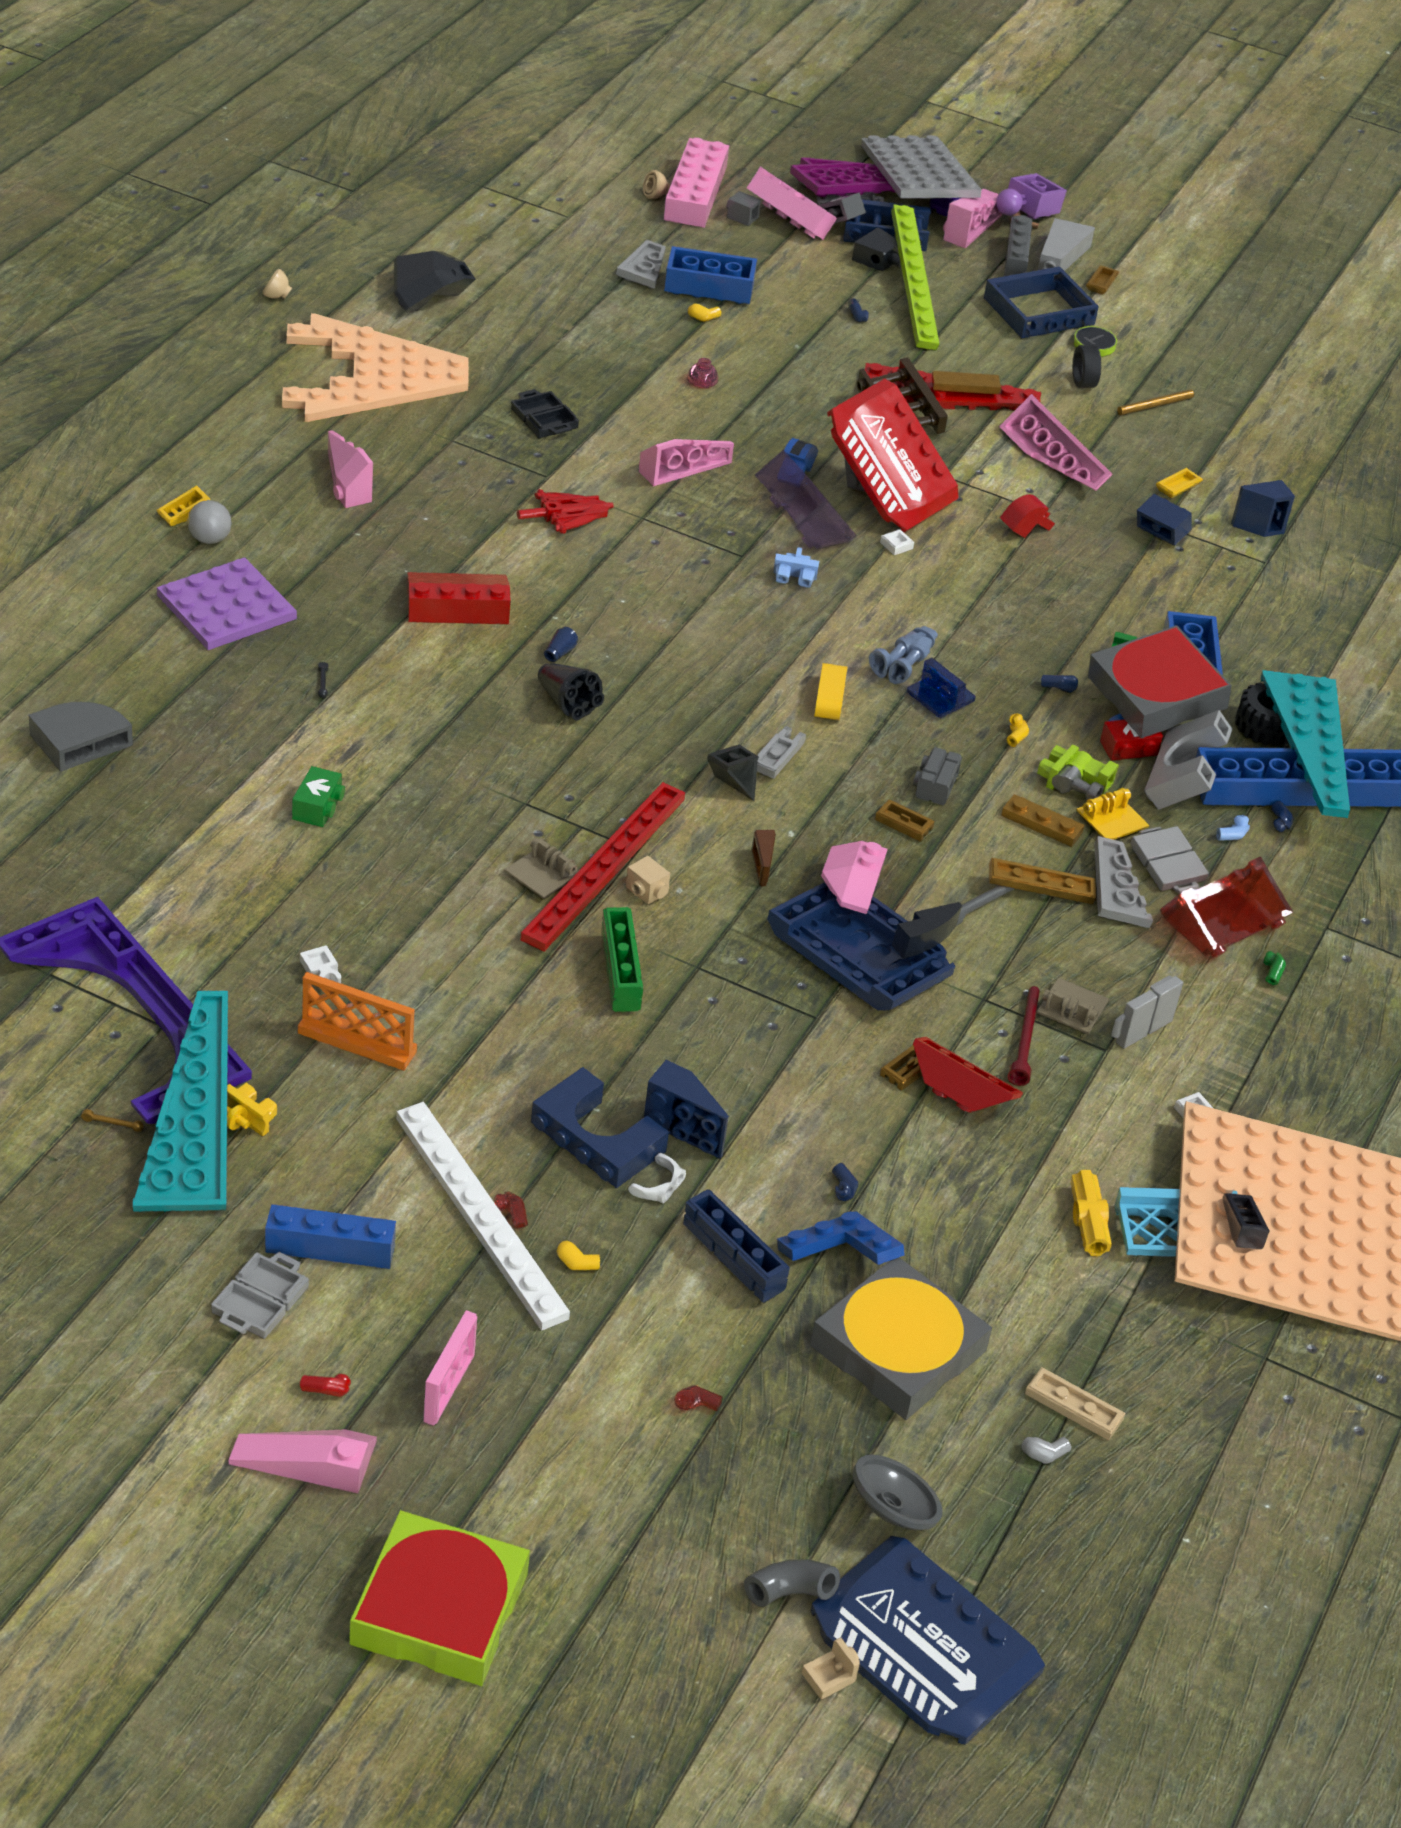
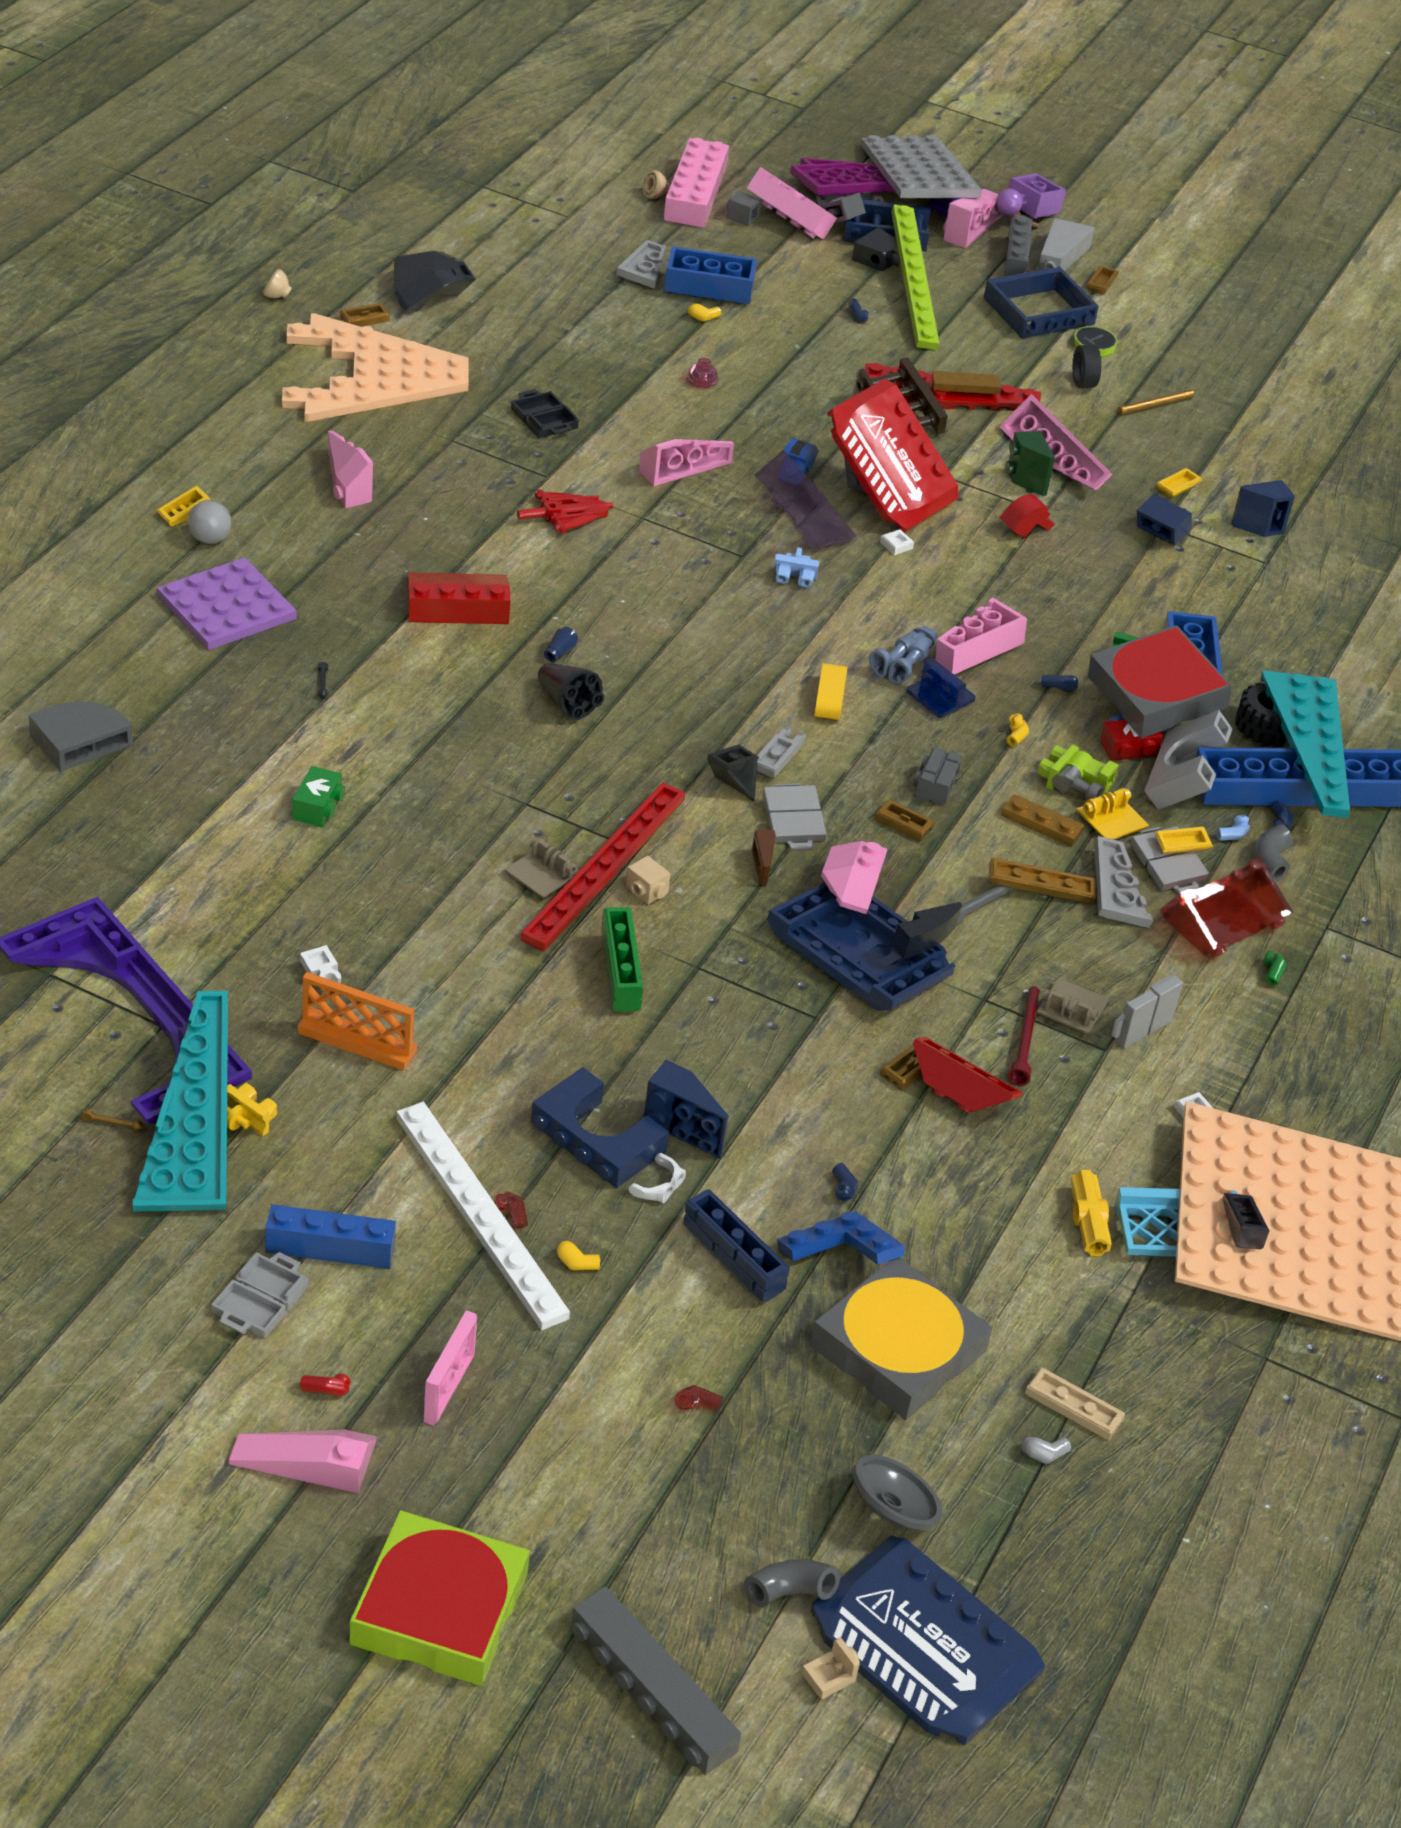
(365, 315): none -> pearl gold tile
(655, 1681): none -> dark grey brick
(794, 815): none -> light grey piece
(981, 637): none -> bright pink wedge
(1030, 461): none -> dark green slope
(1183, 840): none -> yellow tile
(1270, 846): none -> dark grey cylinder

